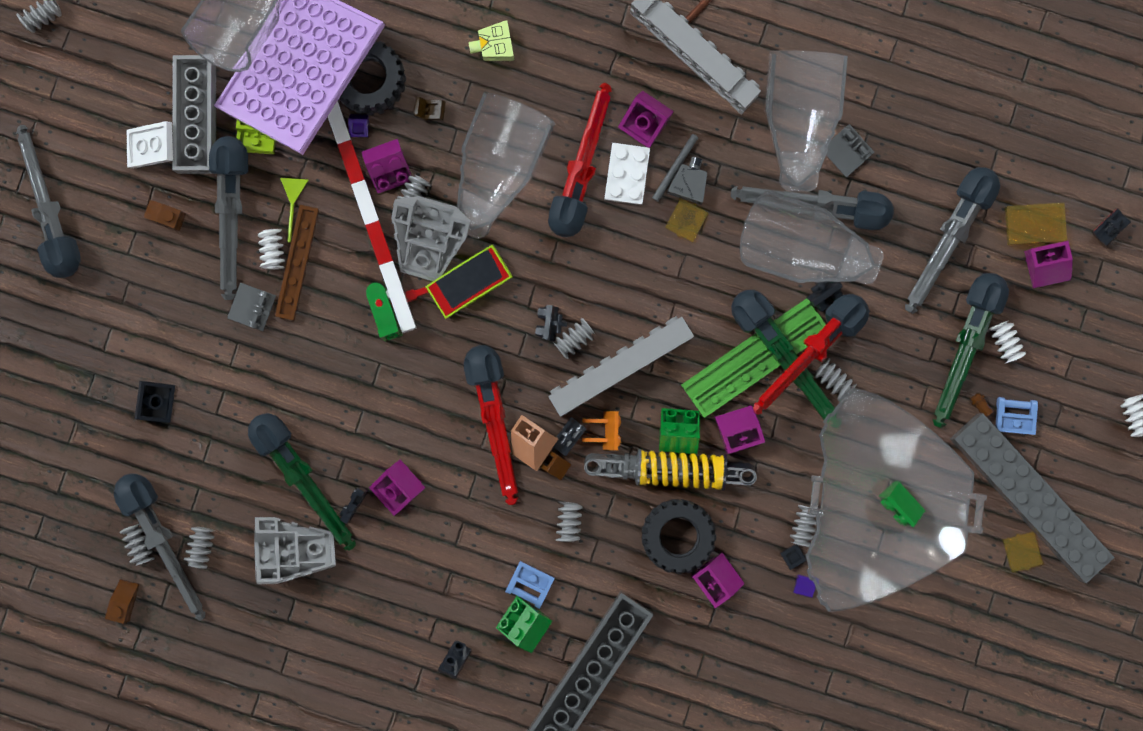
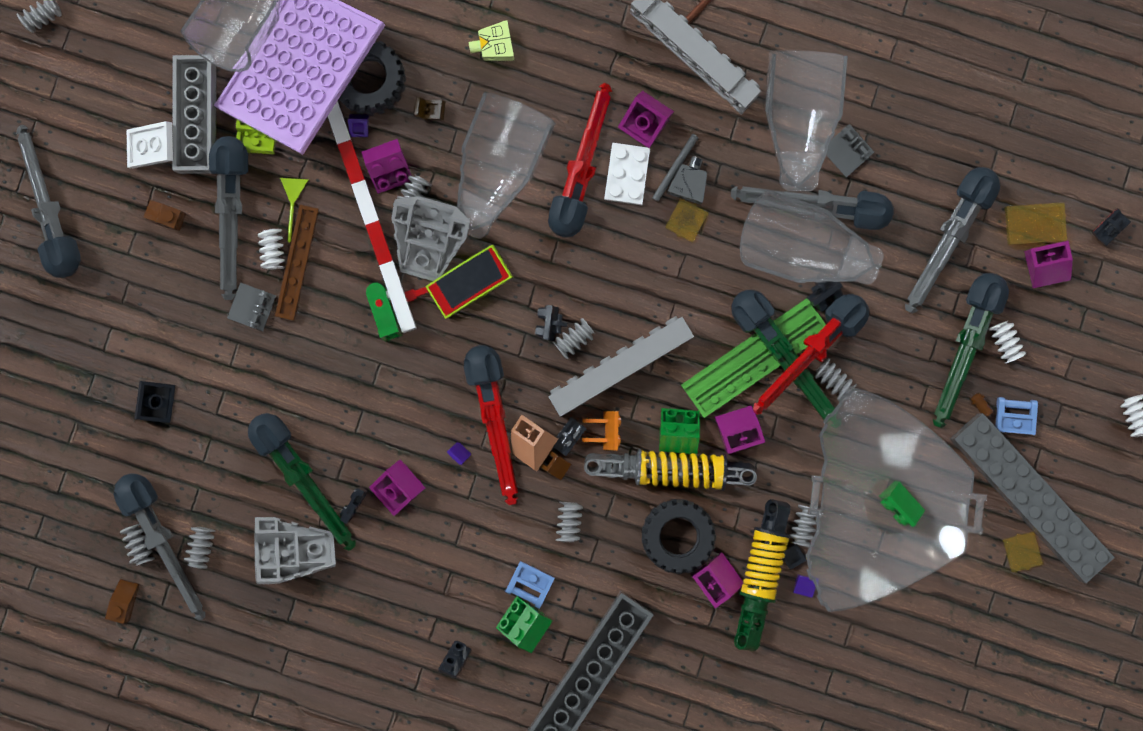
(459, 453): none -> dark purple slope
(763, 579): none -> piece

